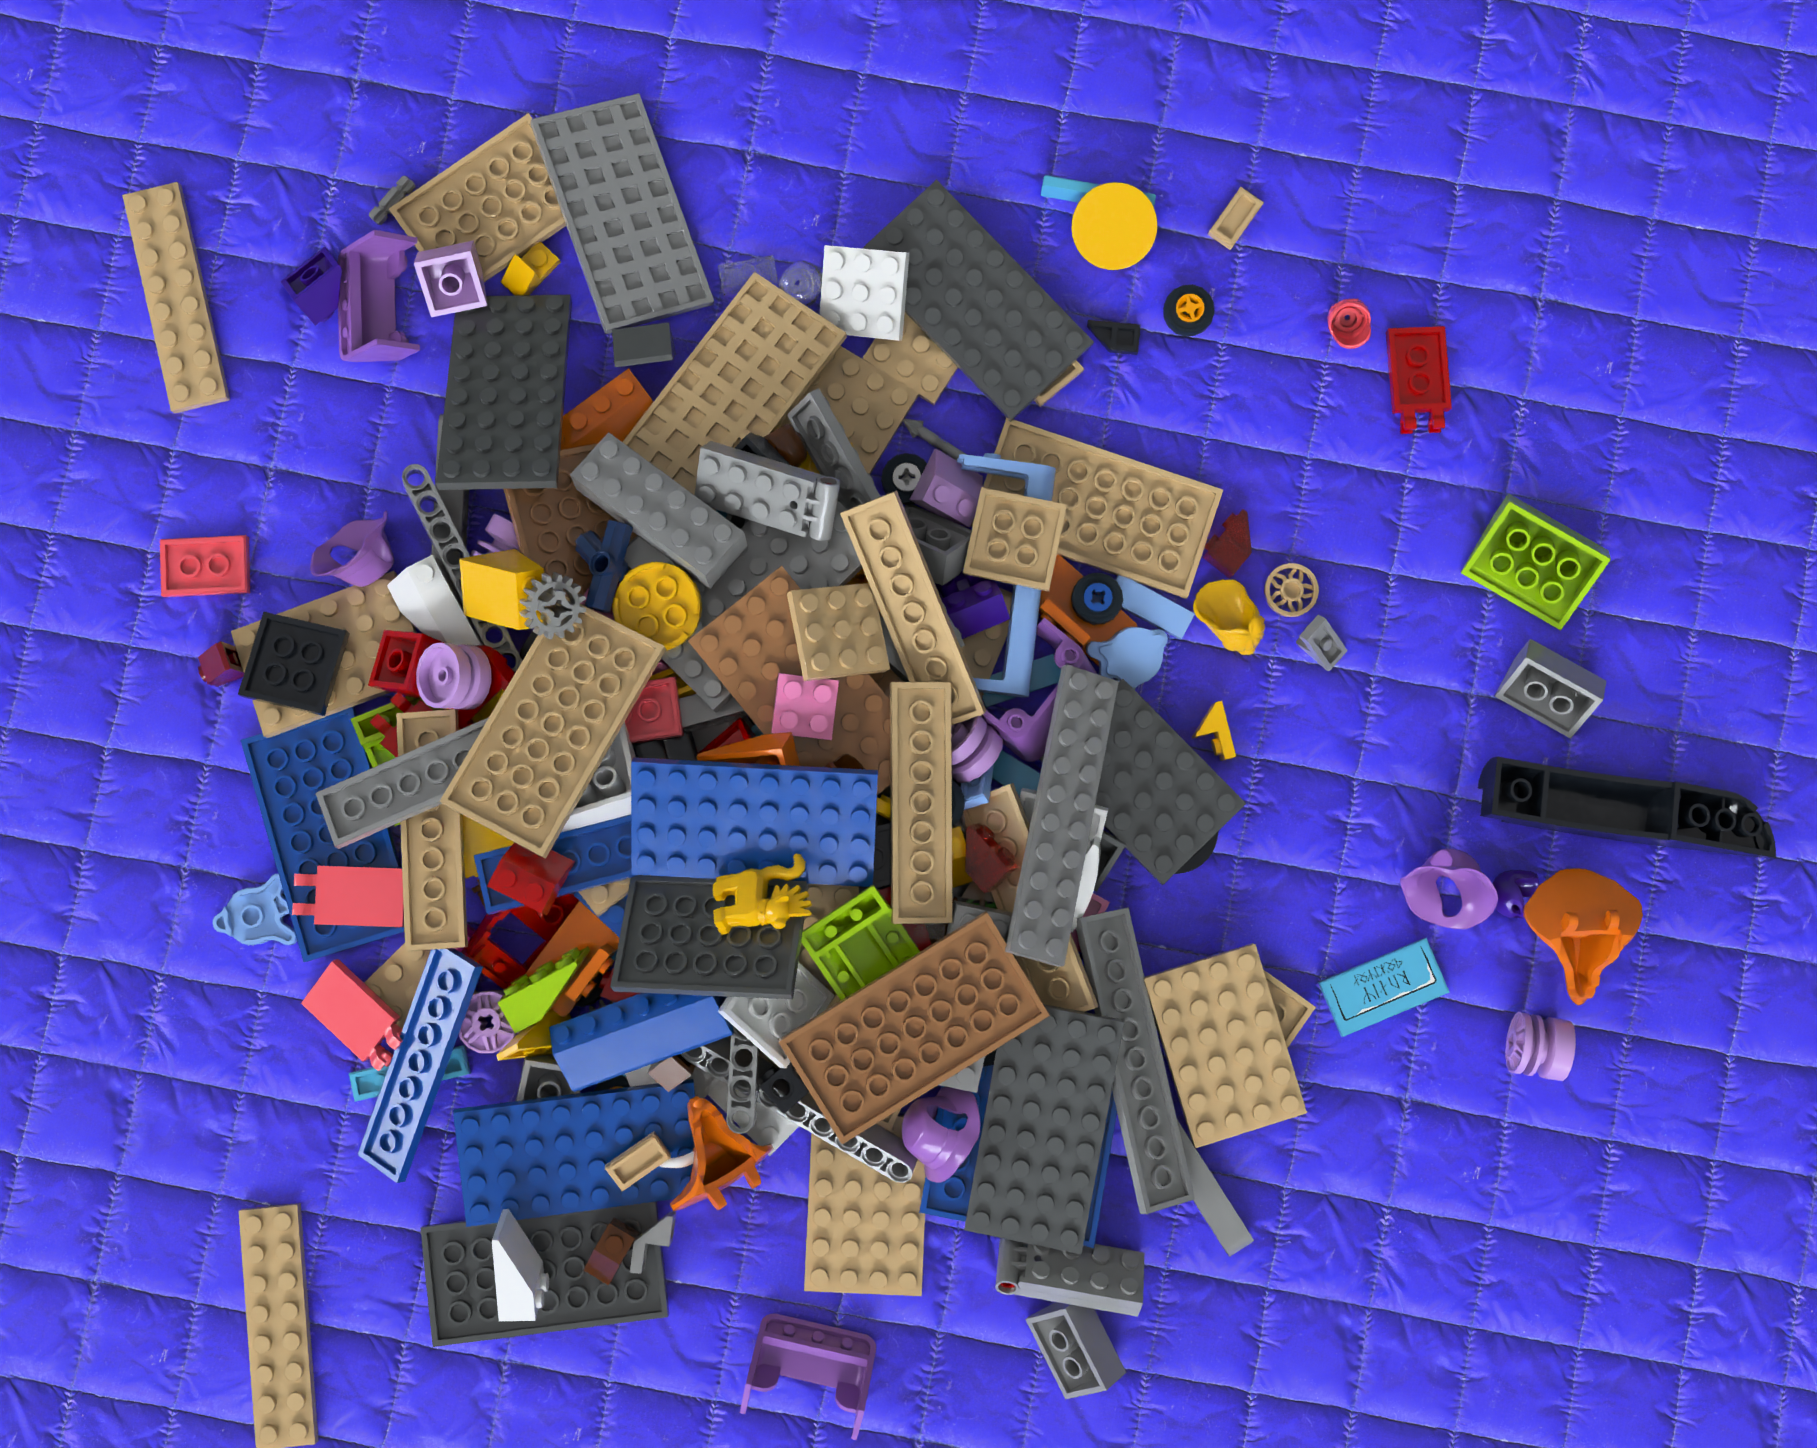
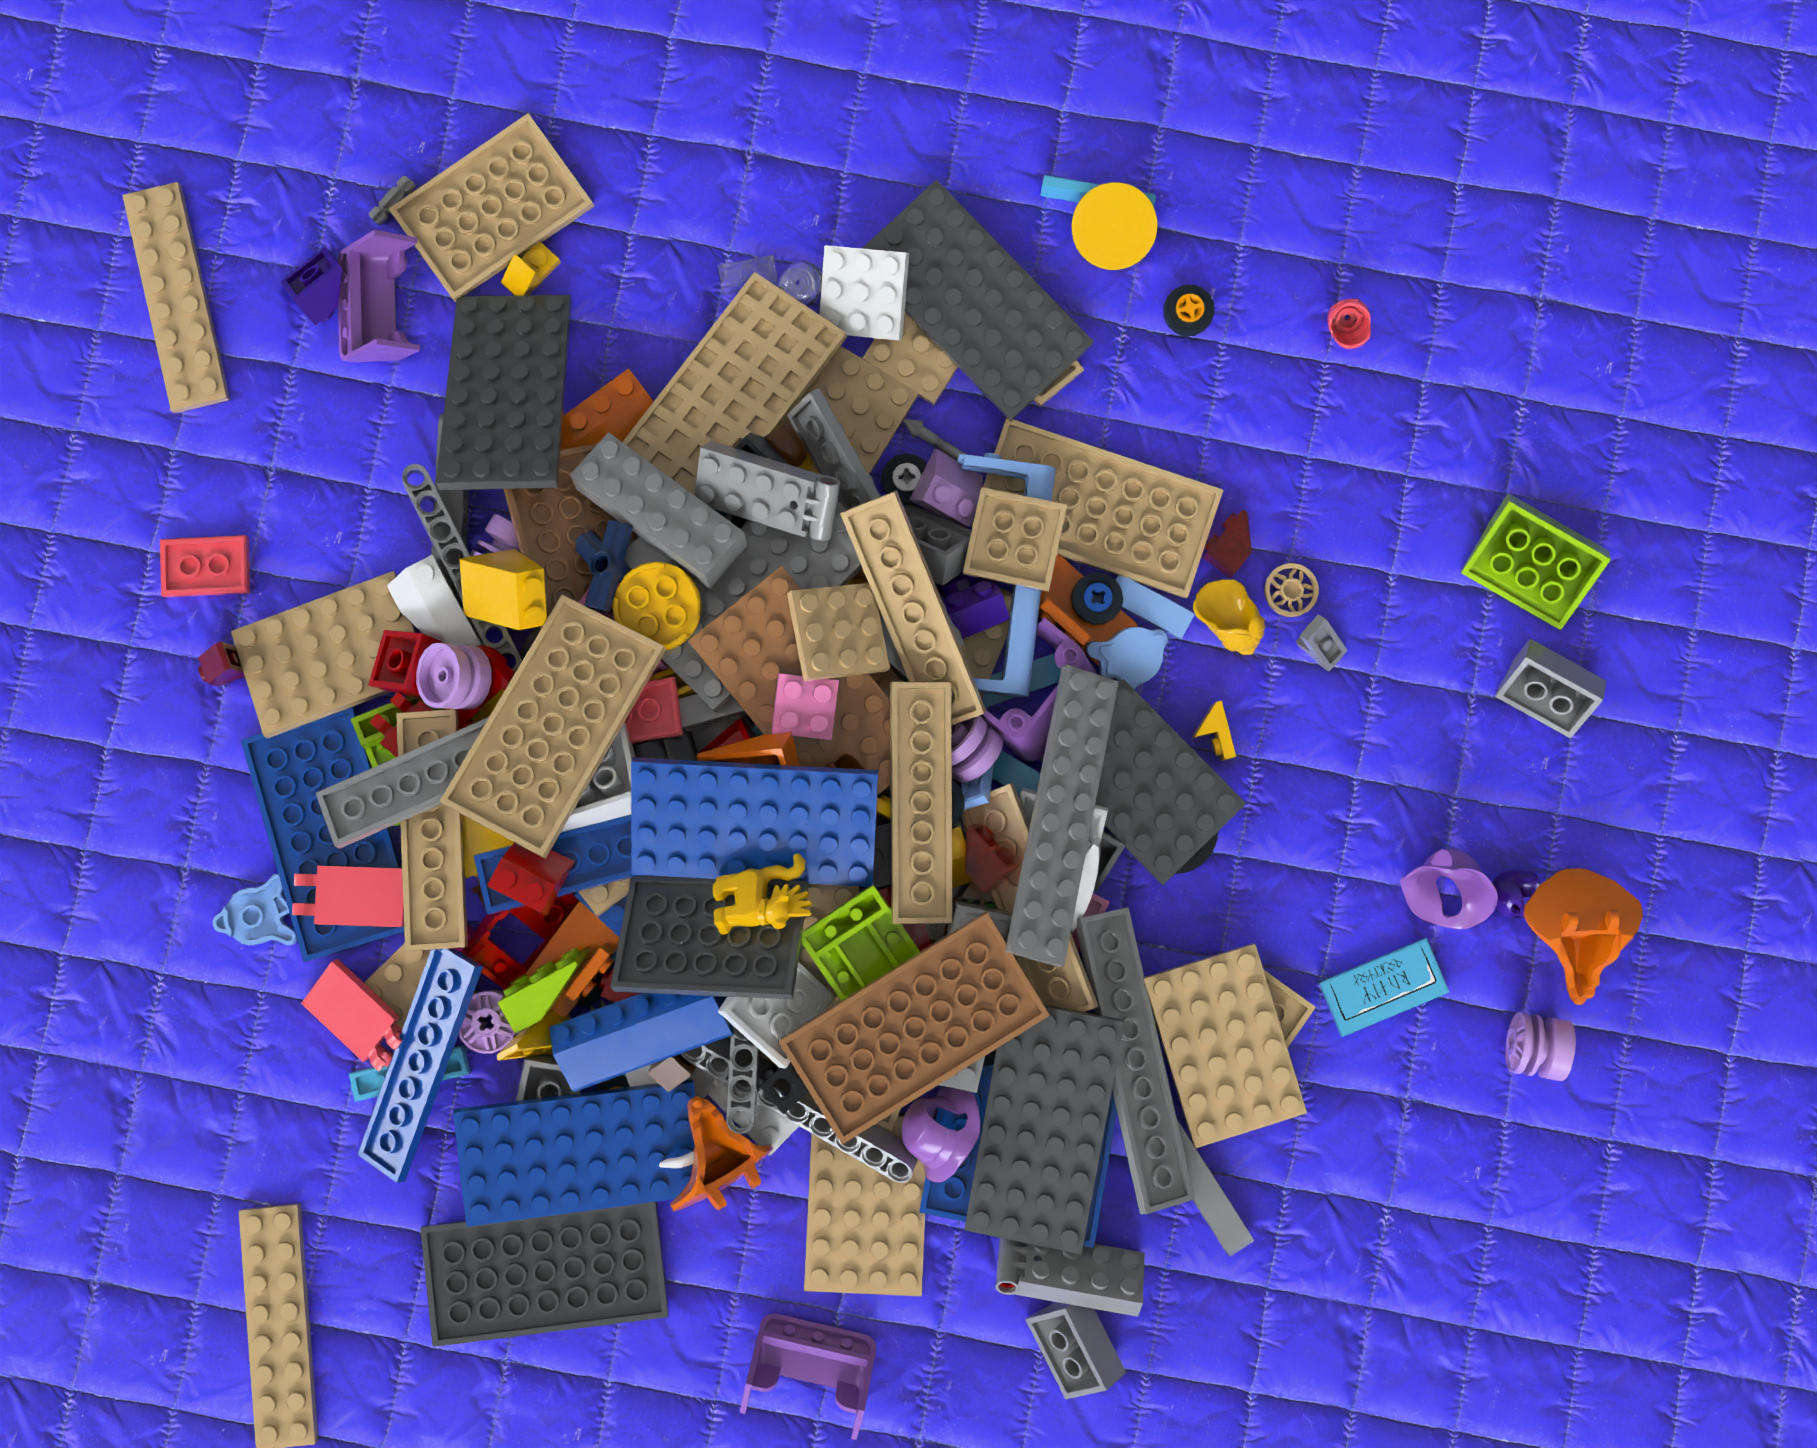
(294, 663): black plate -> none
(370, 562): medium lavender piece -> none
(451, 278): lavender slope -> none
(517, 1271): white slope -> none
(558, 617): light grey gear -> none
(611, 1251): reddish brown slope -> none
(622, 212): light grey plate -> none
(638, 1161): tan tile -> none
(643, 344): dark grey slope -> none
(658, 1234): light grey slope -> none
(1116, 336): black tile -> none
(1235, 218): tan tile -> none
(1419, 375): red tile -> none
(1623, 808): black slope -> none

